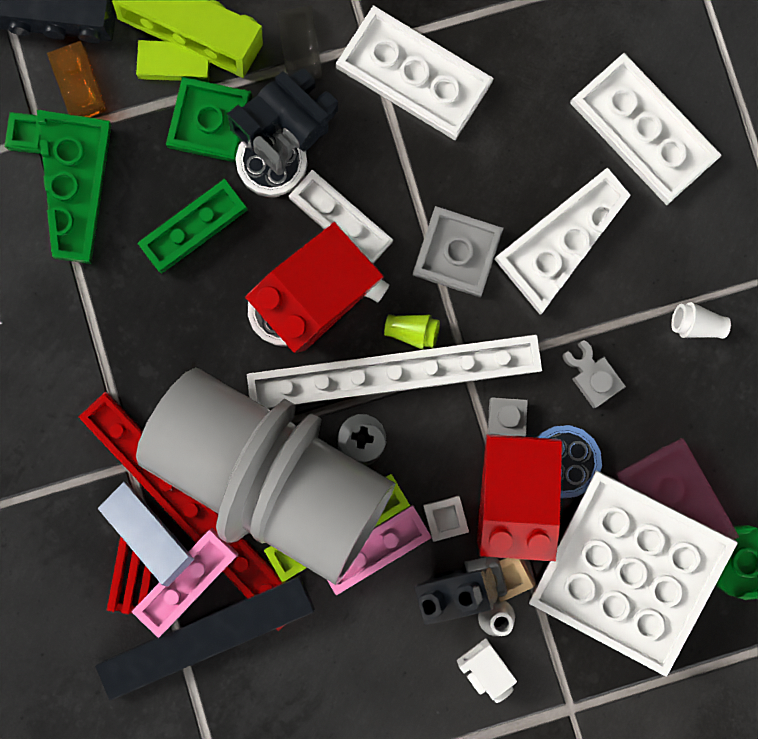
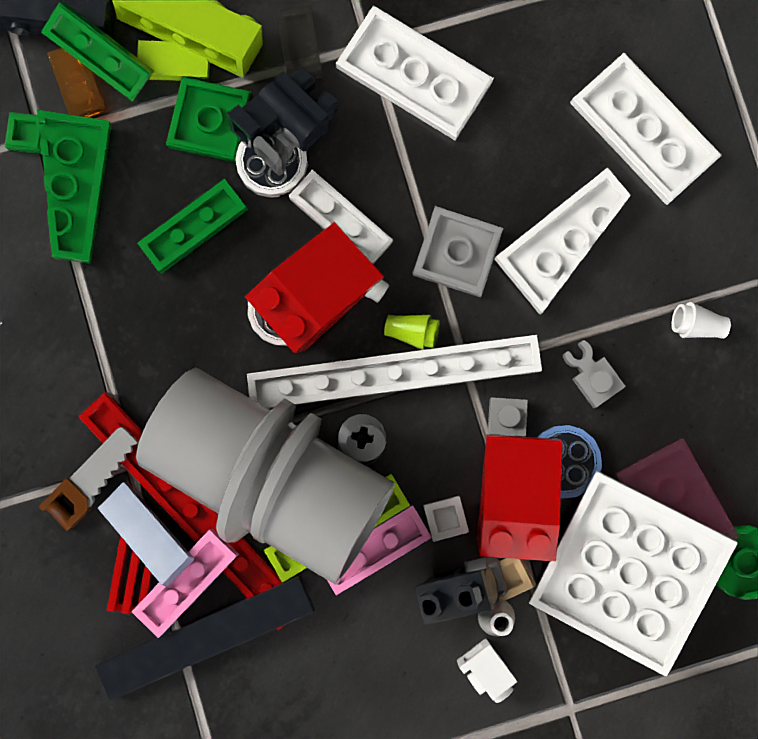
(88, 479): none -> light grey piece
(97, 51): none -> green tile

